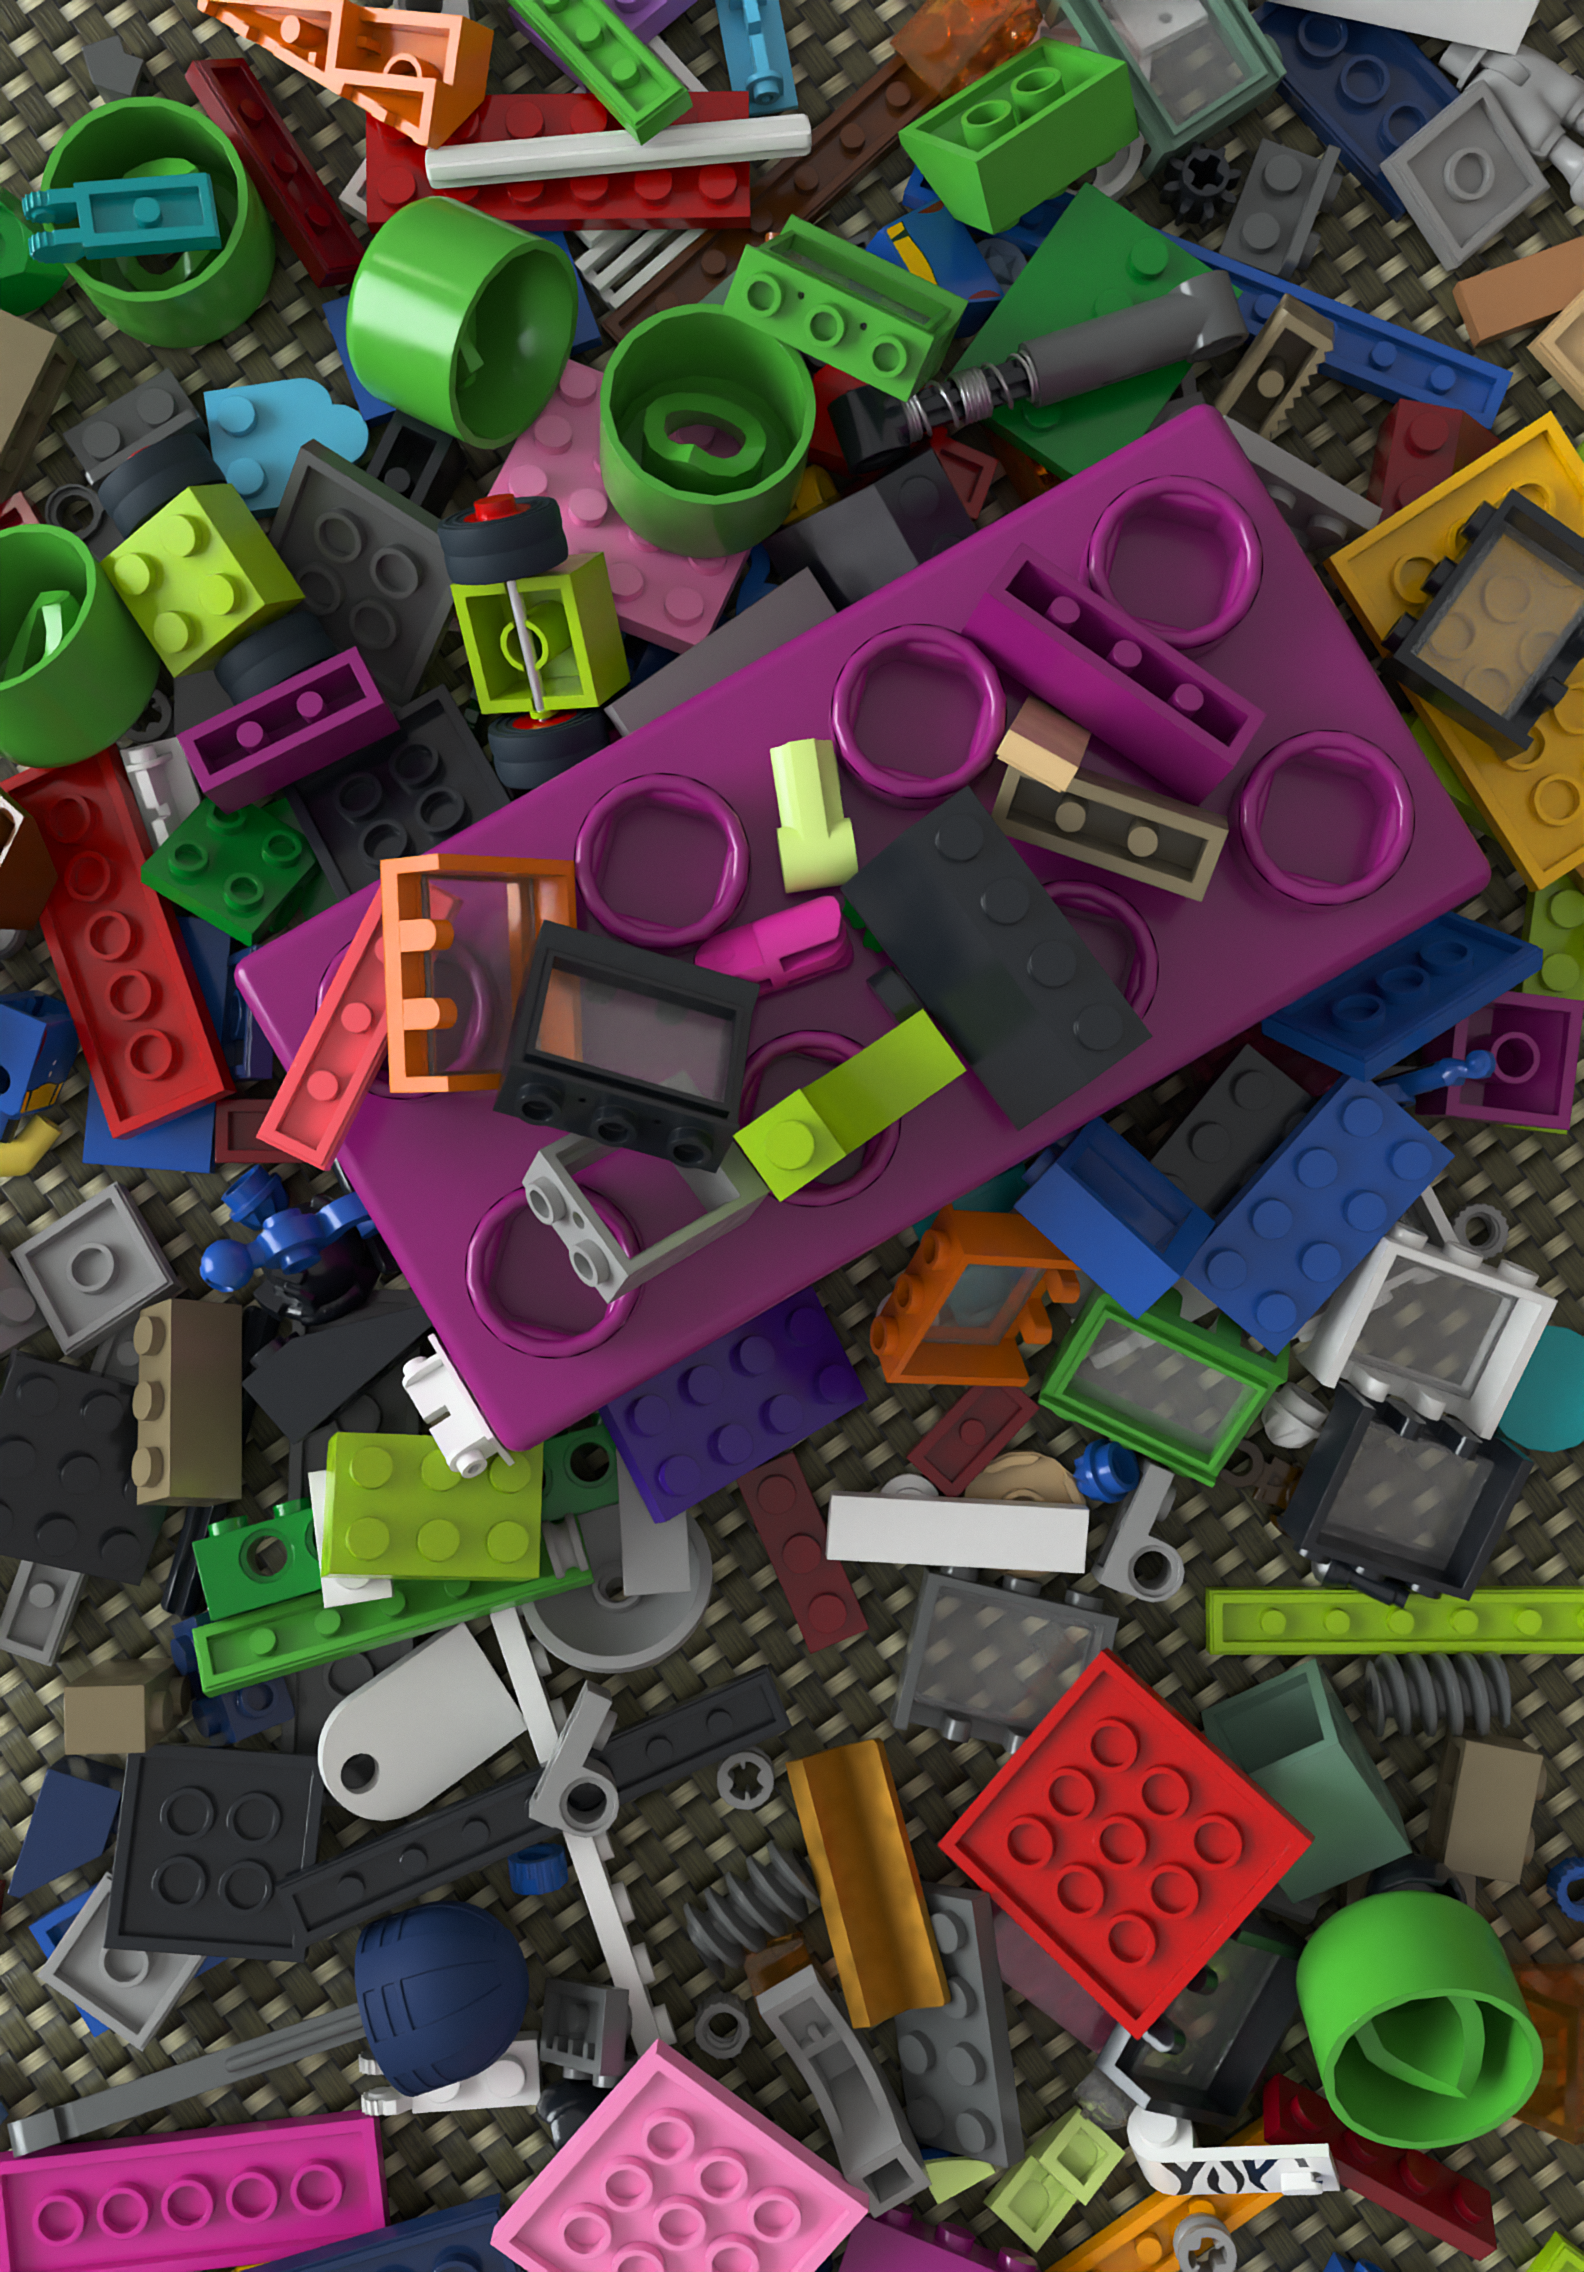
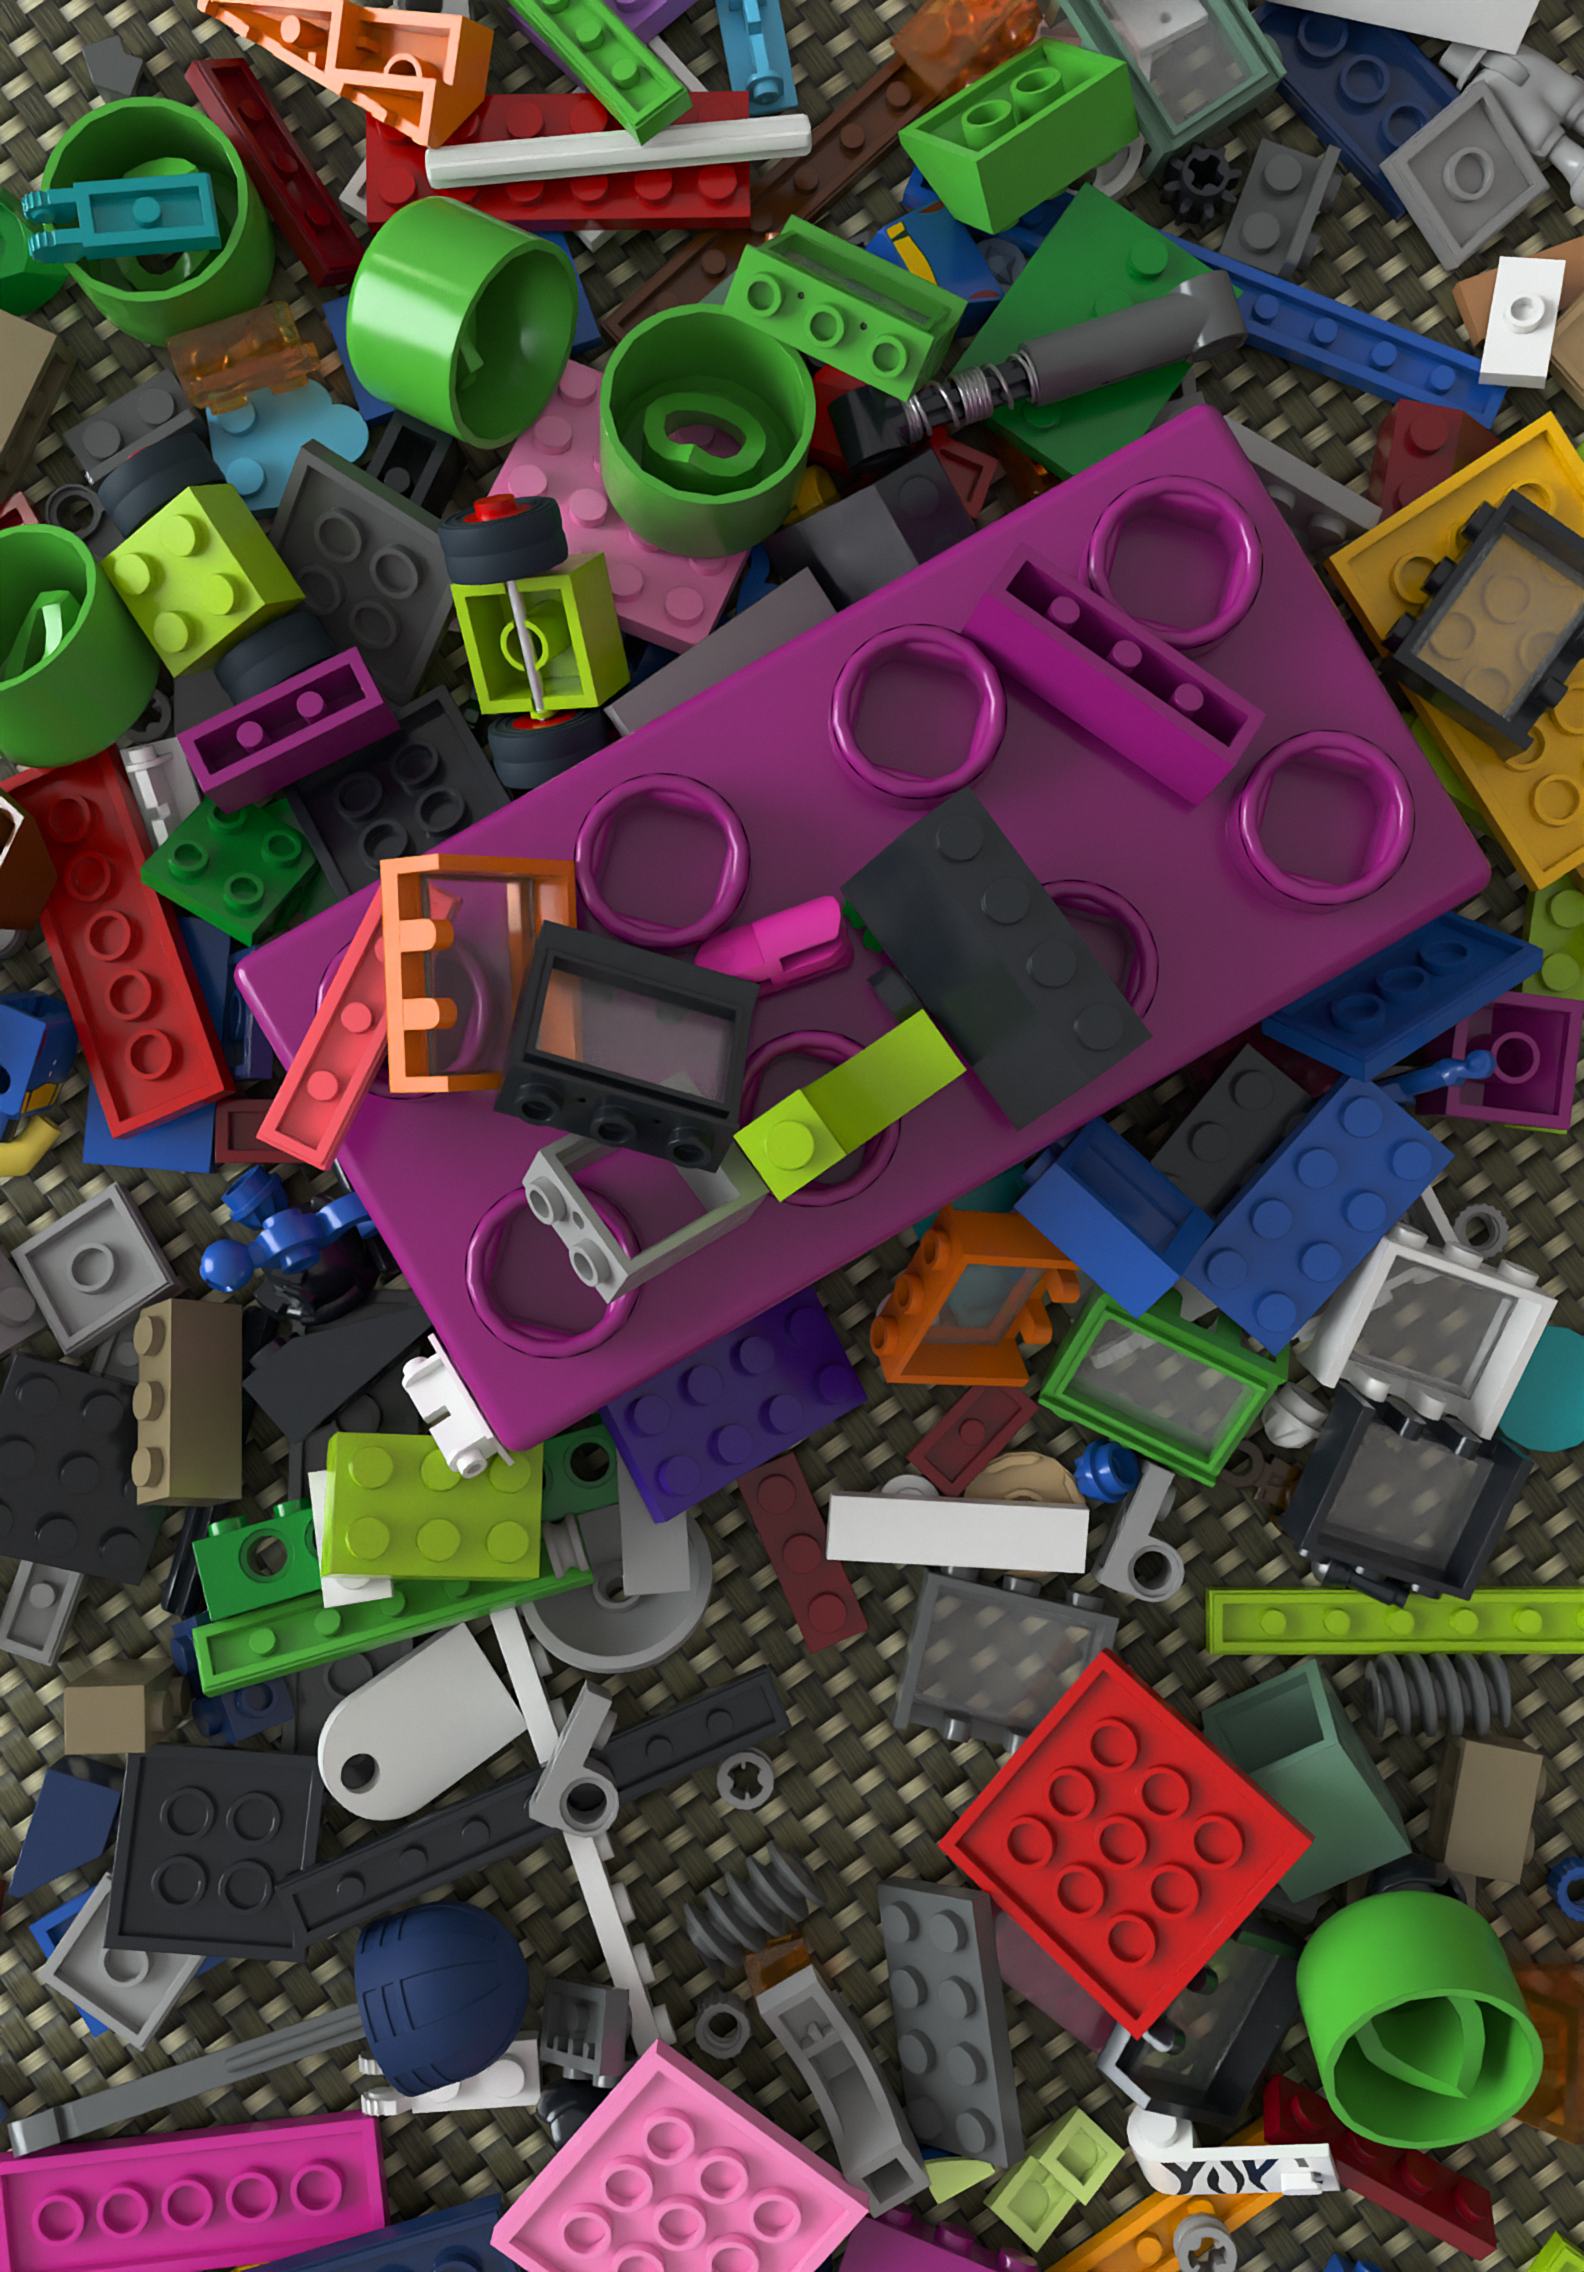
(242, 355): none -> clear orange bracket
(538, 1869): blue axle -> none
(612, 244): white tile -> none
(813, 836): yellowish green piece -> none
(867, 1882): pearl gold panel -> none
(1044, 744): tile -> none
(1103, 2101): clear plate -> none
(1115, 828): dark tan brick -> none
(1276, 367): dark tan brick -> none
(1522, 322): none -> white plate

